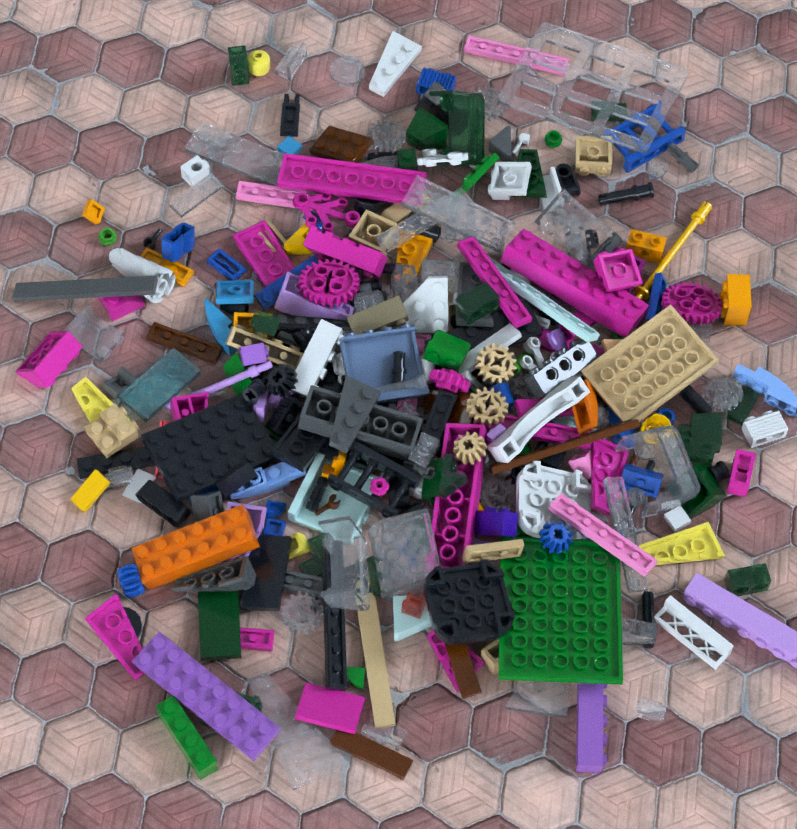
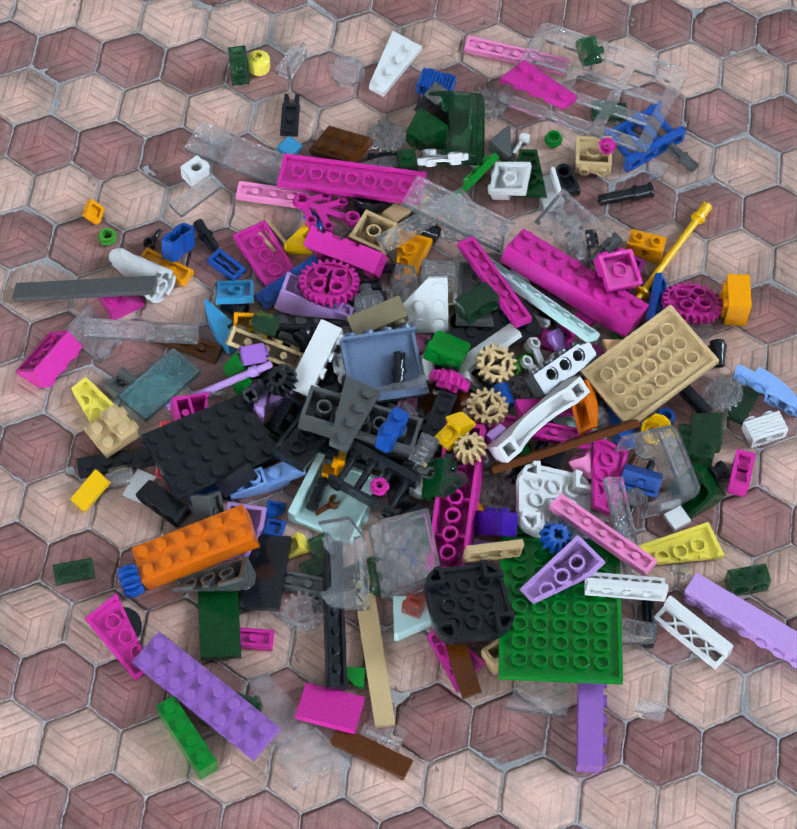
(74, 571): none -> clear green plate
(141, 331): none -> clear plate
(206, 235): none -> black axle
(391, 429): none -> blue brick
(456, 424): none -> yellow slope
(538, 84): none -> dark pink wing
(570, 566): none -> lavender wedge
(588, 51): none -> clear green brick
(607, 149): none -> dark pink plate
(626, 586): none -> white fence
(682, 570): none -> clear tile
(719, 349): none -> black cone

